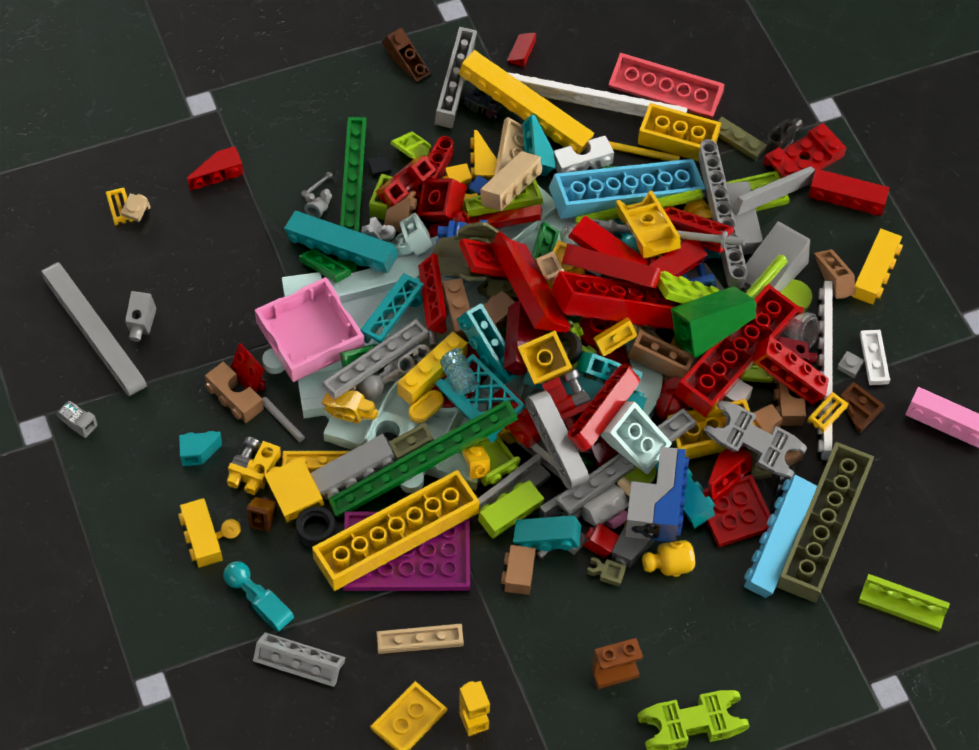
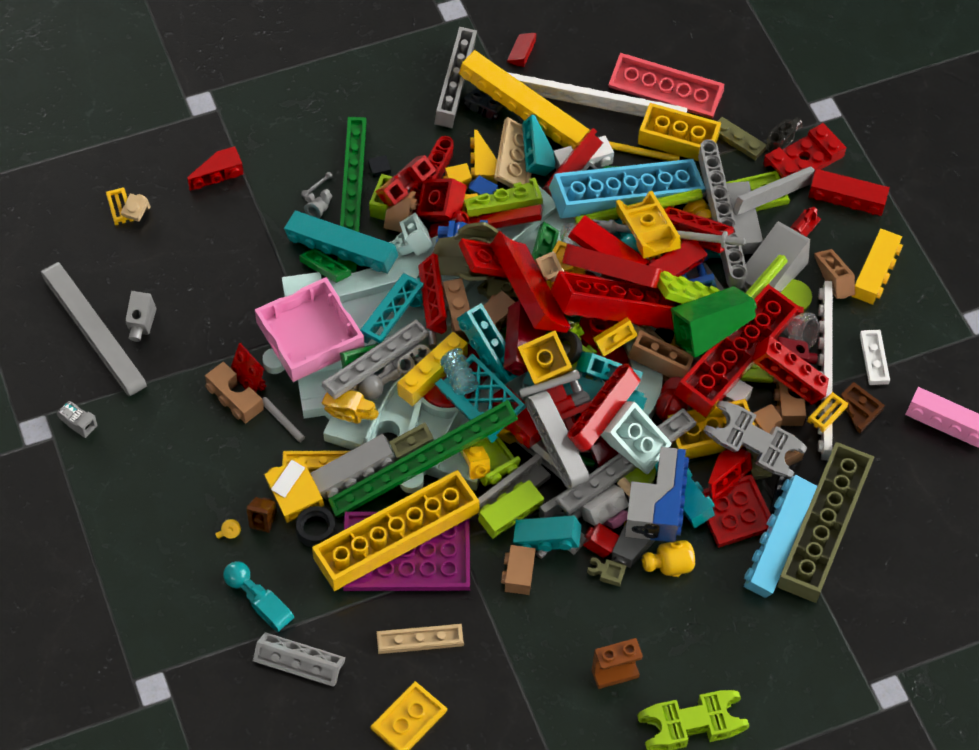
(199, 447): teal slope -> none
(200, 533): yellow brick -> none
(252, 470): yellow hips -> none
(288, 478): none -> white sticker
(378, 231): light grey hips -> none
(405, 55): reddish brown slope -> none
(412, 145): lime slope -> none
(426, 406): yellow tile -> none
(474, 707): yellow arch -> none
(511, 181): tan brick -> none
(549, 384): none -> light grey bar
(579, 156): none -> red fence
(806, 221): none -> red hinge
(850, 364): light grey plate -> none
(903, 603): lime fence -> none

